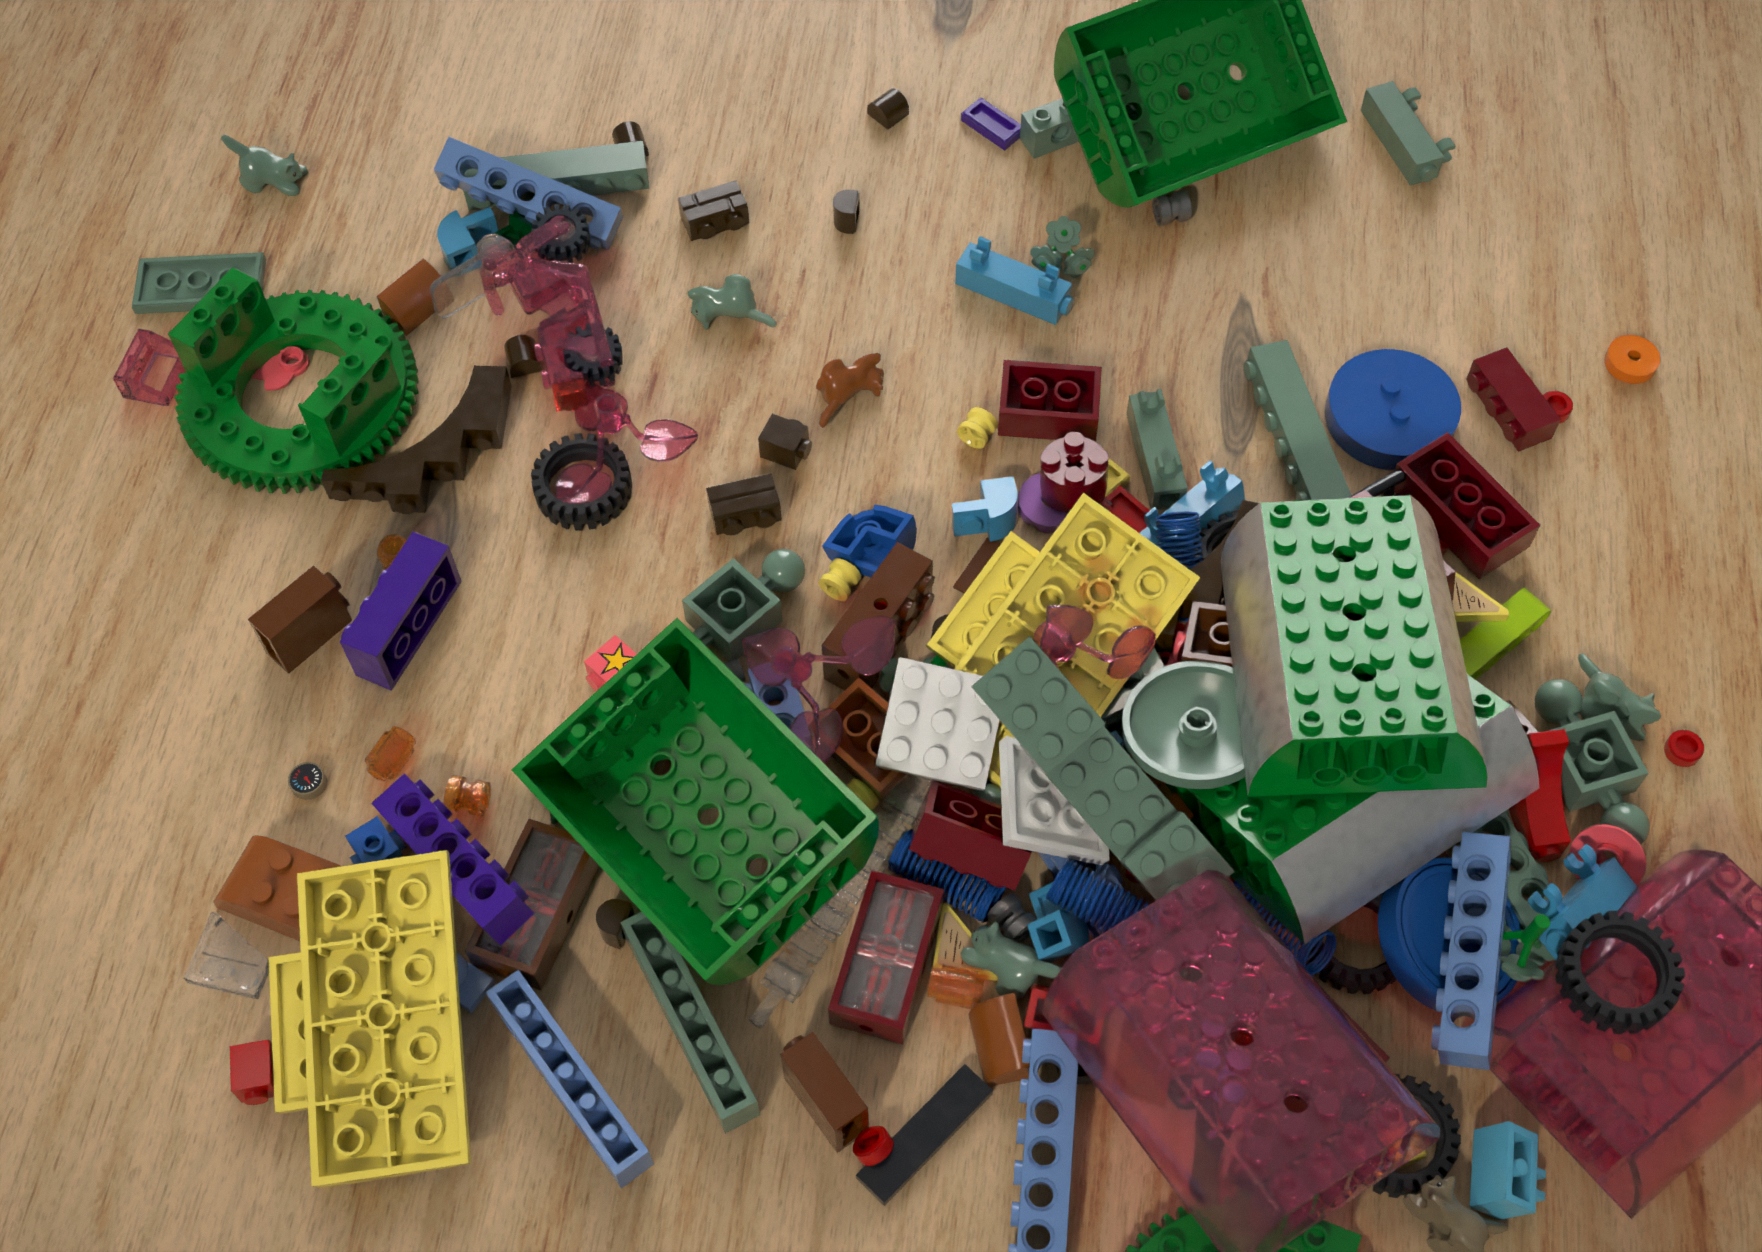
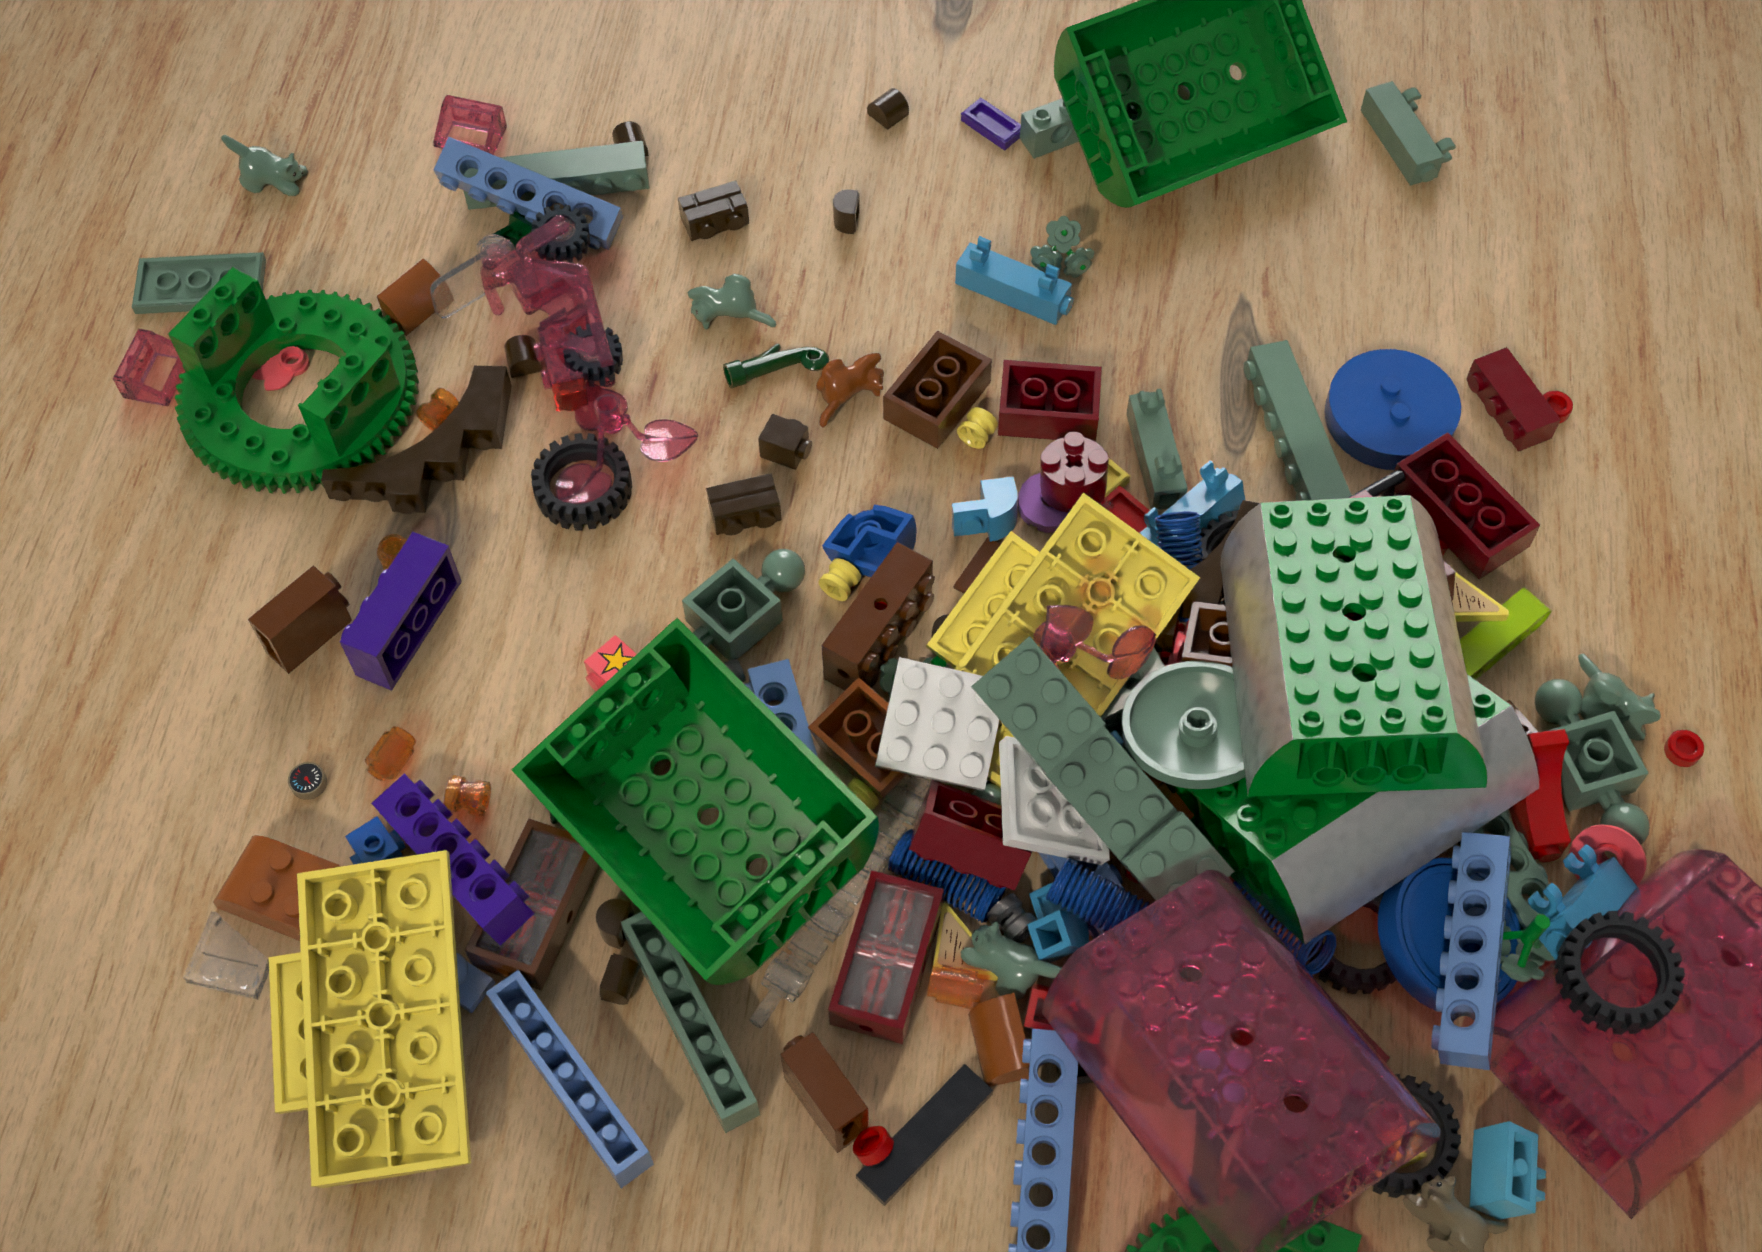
(252, 1072): red brick -> none
(438, 409): none -> clear orange wheel
(460, 235): dark azure brick -> none
(470, 115): none -> clear pink tile
(619, 979): none -> dark brown brick
(773, 359): none -> dark green plant
(777, 658): clear pink plant -> none
(937, 389): none -> reddish brown brick
(1171, 208): flat silver wheel -> none
(1634, 371): orange piece -> none

